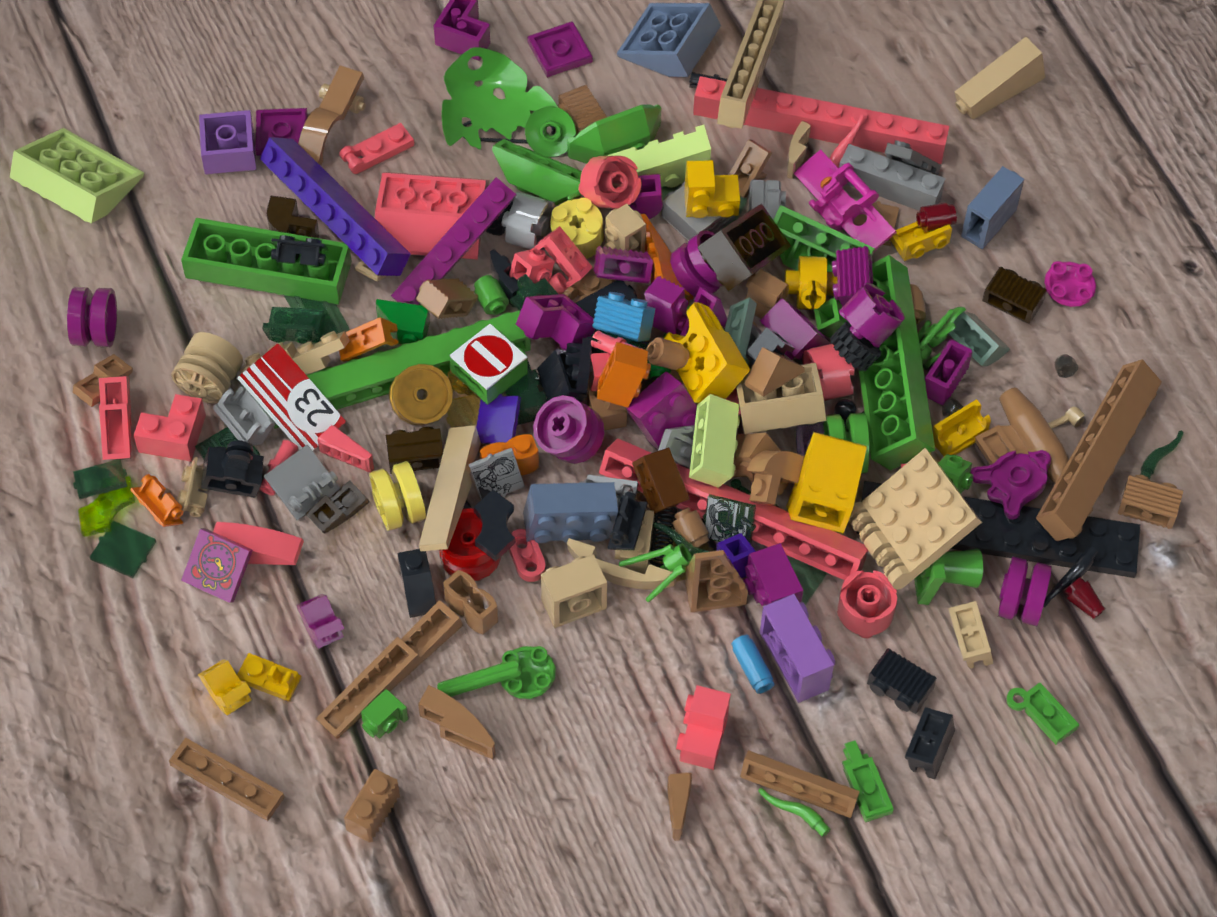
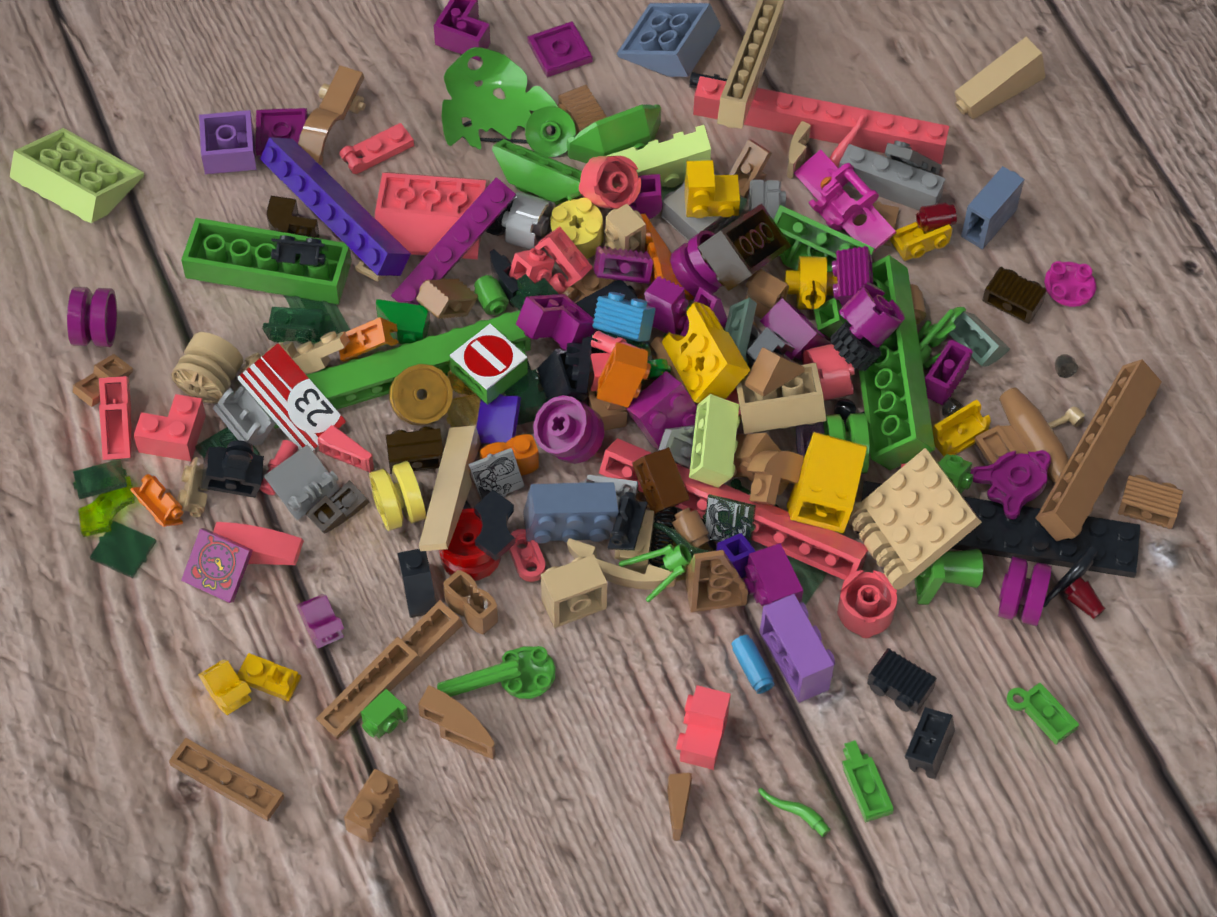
(667, 354): medium nougat brick -> none
(799, 784): medium nougat plate -> none
(971, 634): tan hinge -> none
(1151, 461): clear green animal -> none

